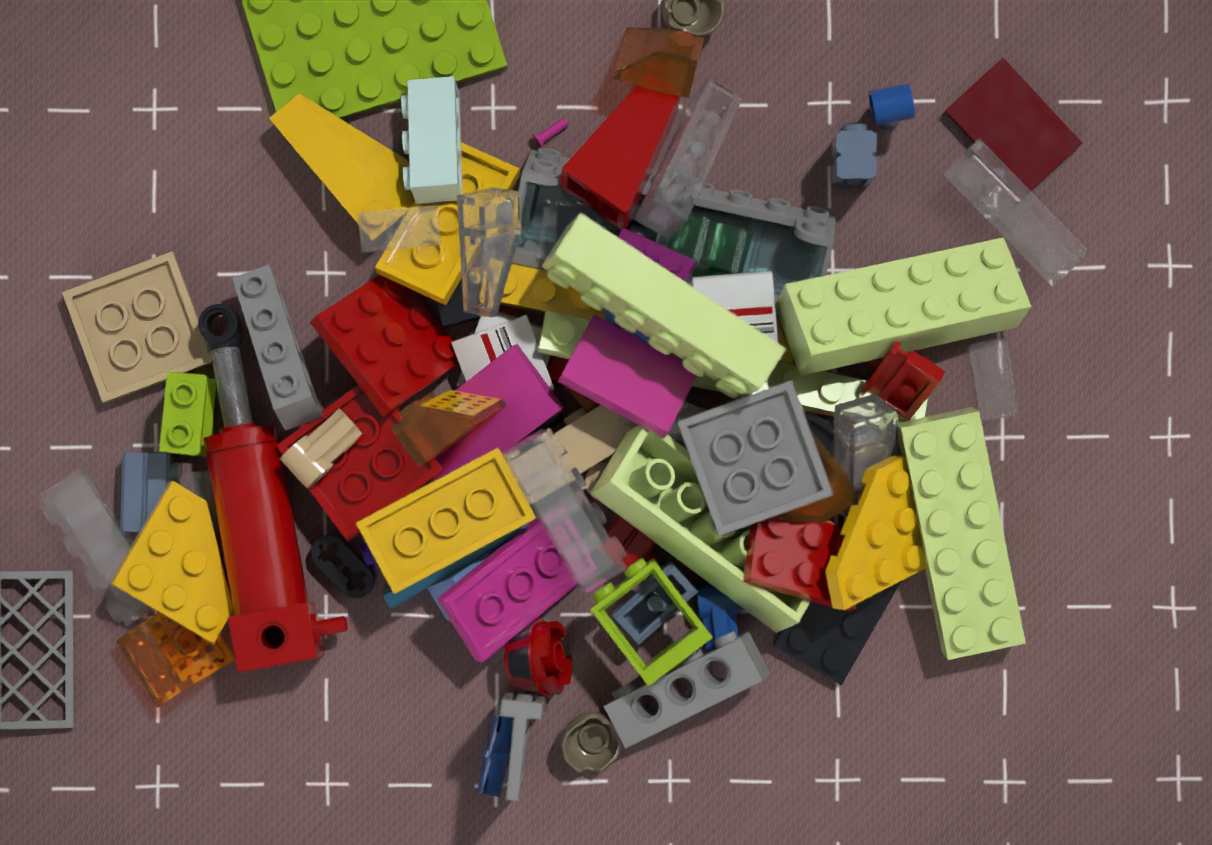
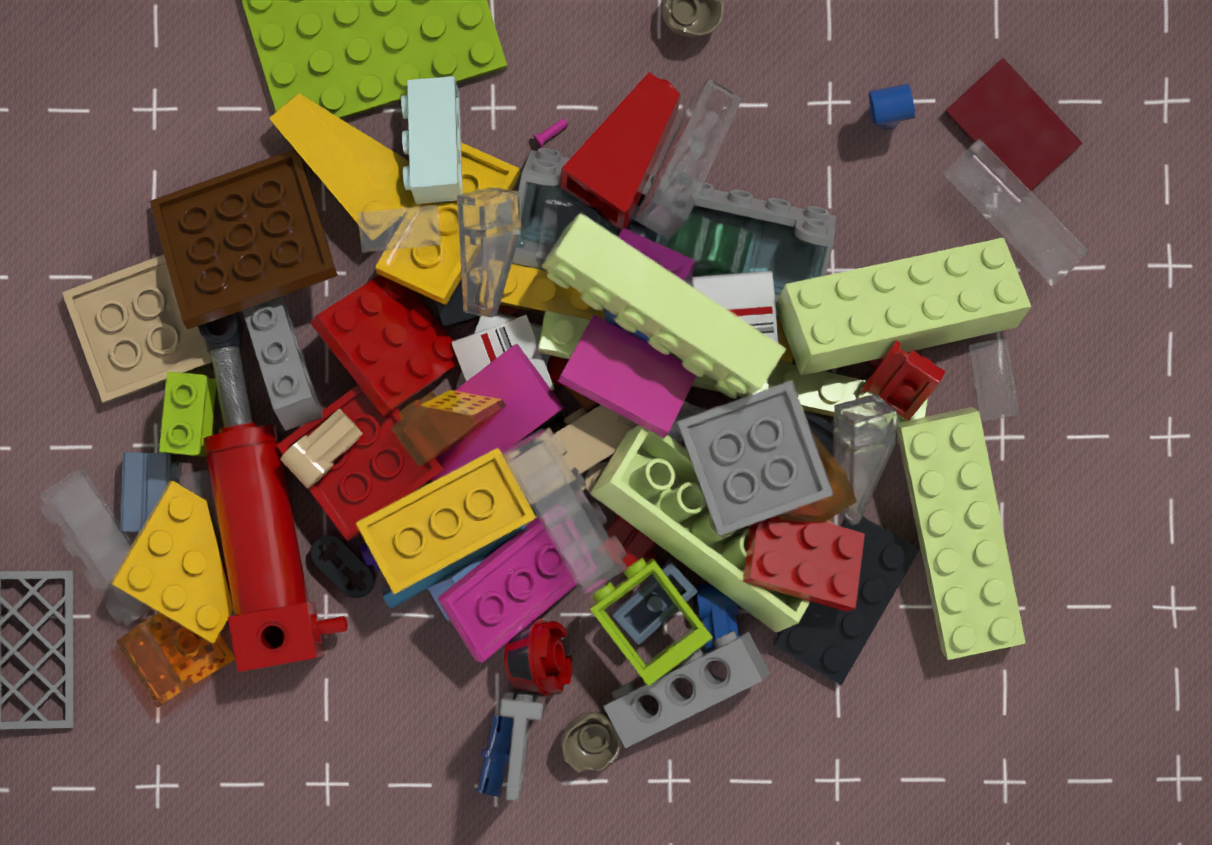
(242, 239): none -> reddish brown plate
(659, 59): clear orange slope -> none
(853, 156): sand blue brick -> none
(880, 537): yellow plate -> none

